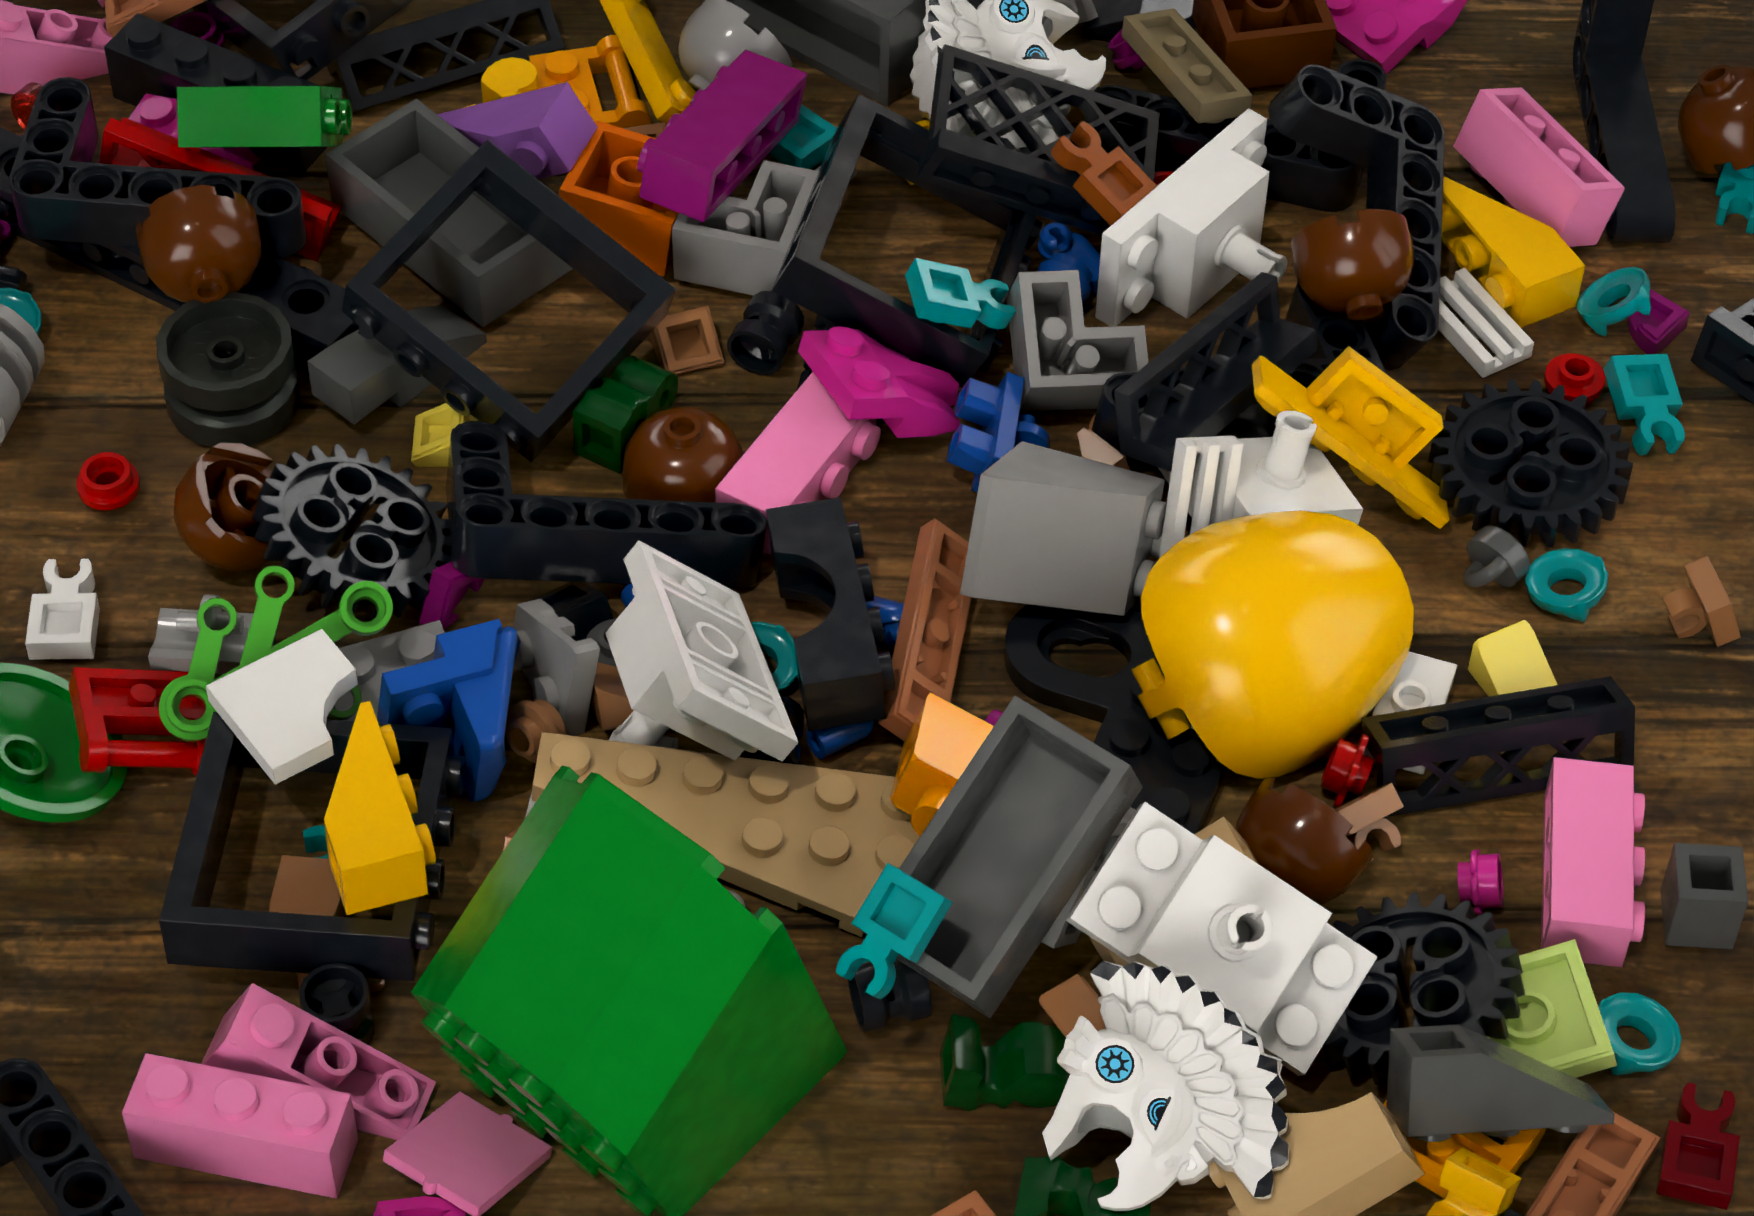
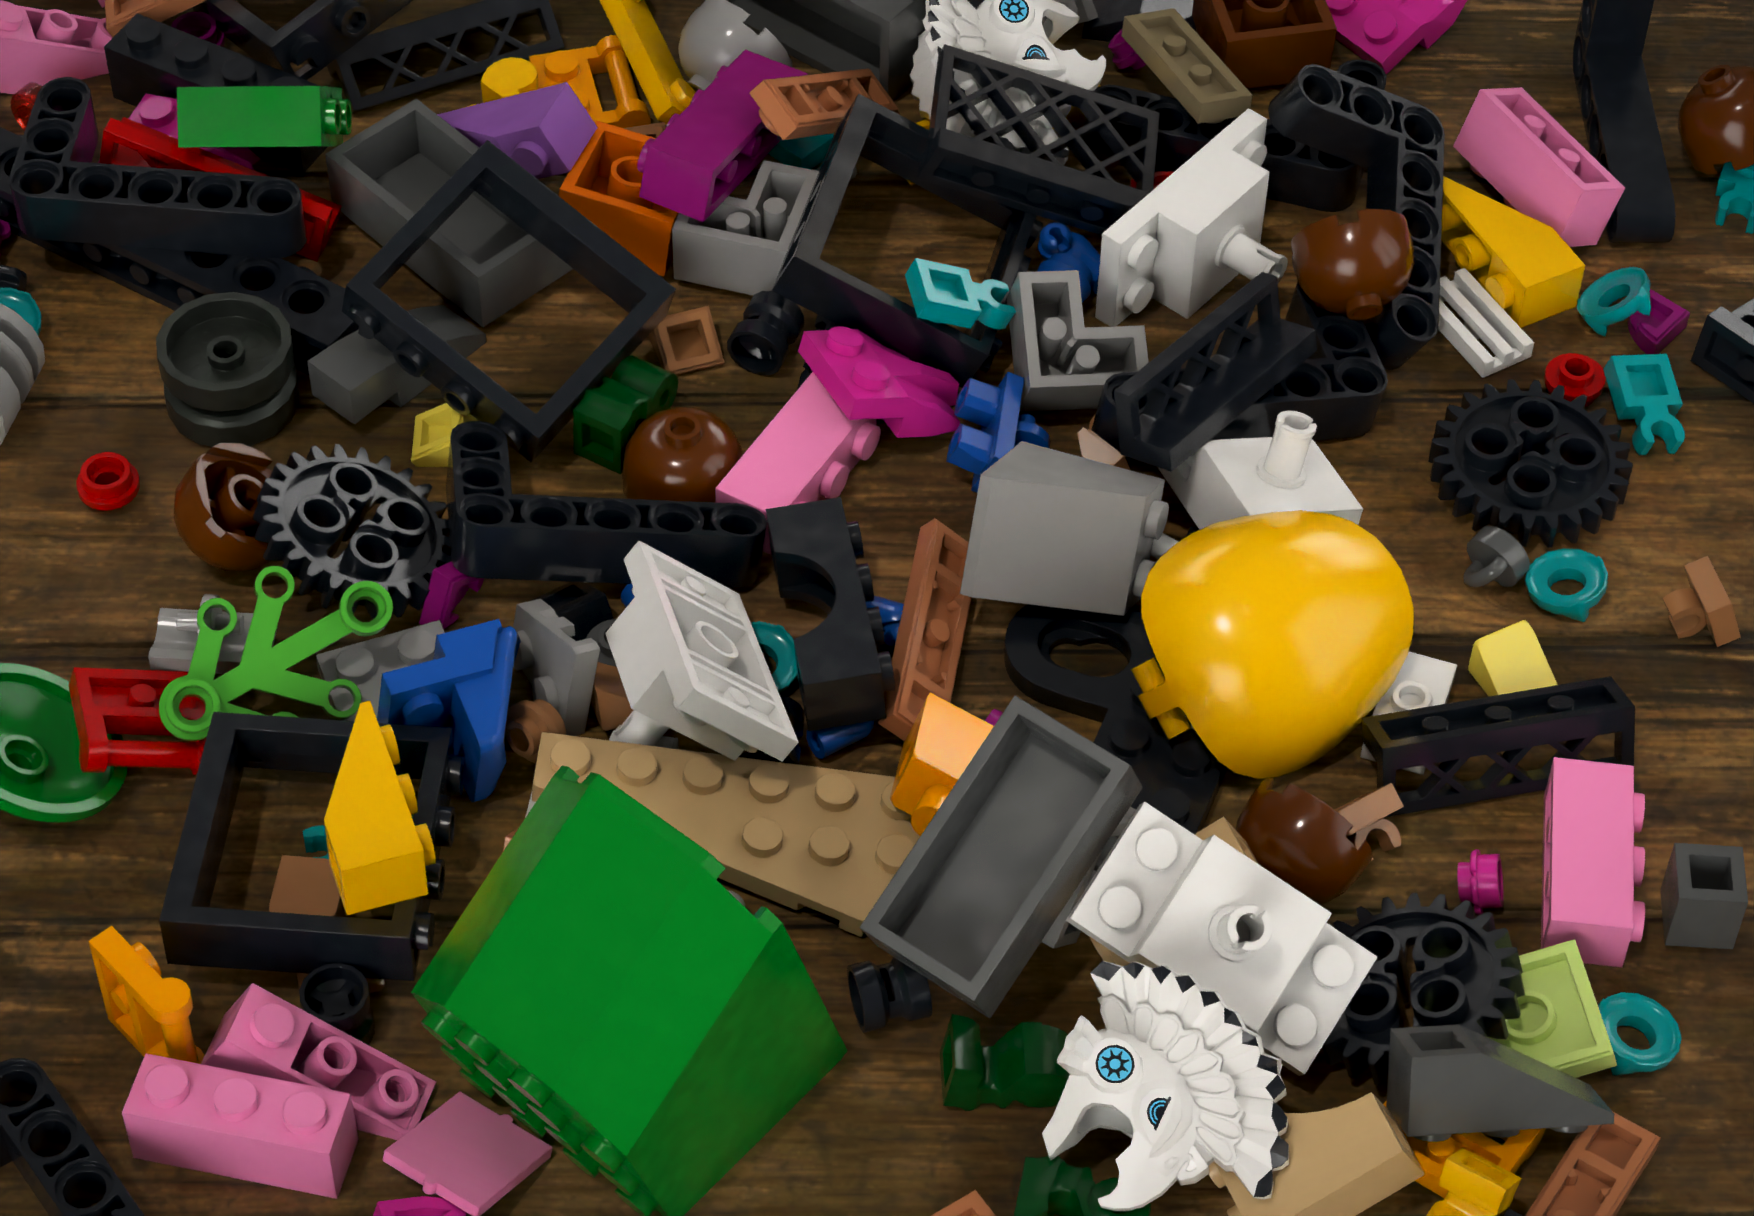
(66, 618): white plate -> none
(141, 1003): none -> light orange plate
(200, 243): reddish brown cylinder -> none
(284, 702): white tile -> none
(815, 102): none -> nougat plate
(898, 920): teal plate -> none
(1070, 1001): medium nougat slope -> none
(1106, 180): dark orange plate -> none
(1212, 495): white tile -> none
(1347, 769): red plate -> none
(1365, 422): yellow bracket -> none
(1698, 1154): dark red plate -> none

